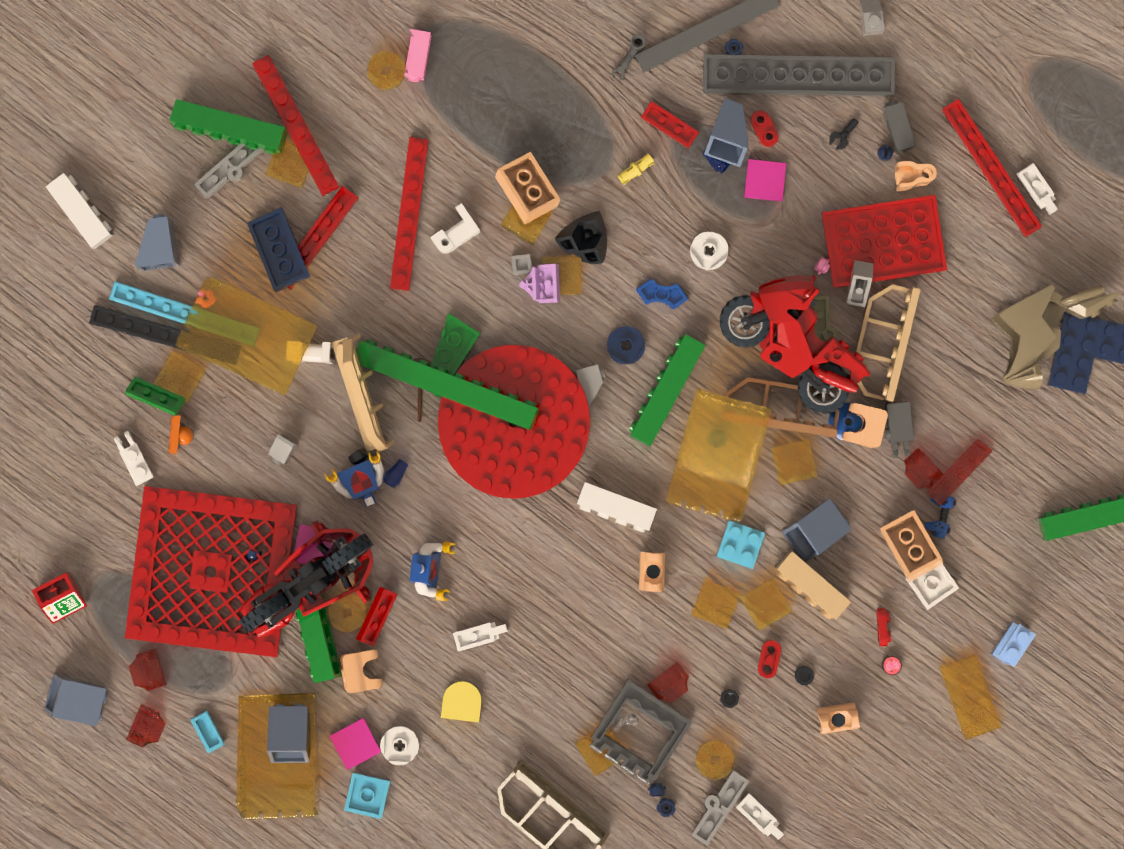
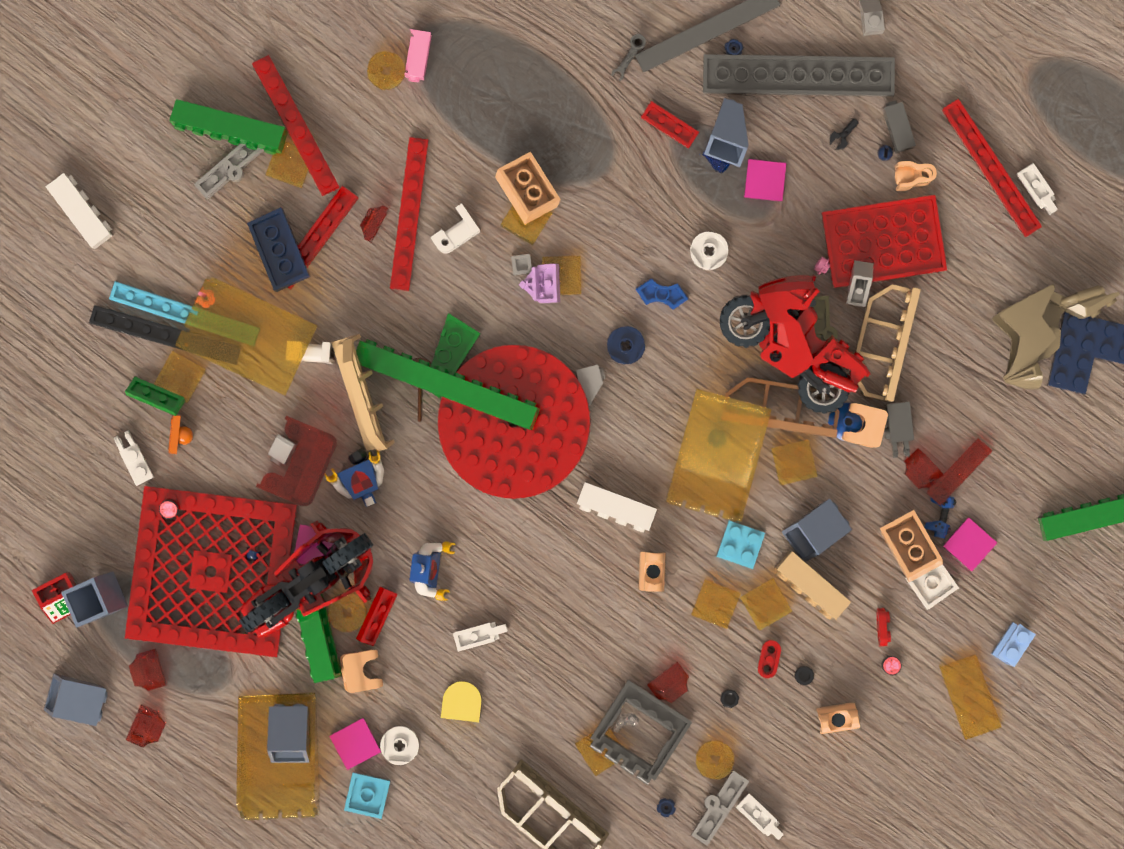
(94, 599): none -> sand blue slope
(158, 245): sand blue slope -> none
(168, 508): none -> tile
(207, 731): medium azure tile -> none
(306, 467): none -> clear red windscreen
(372, 222): none -> clear red slope
(395, 474): clear blue cone -> none
(585, 238): black brick -> none
(635, 169): light yellow pin -> none
(656, 790): dark blue plate -> none
(667, 390): green brick -> none
(764, 128): red plate -> none
(969, 544): none -> dark pink tile

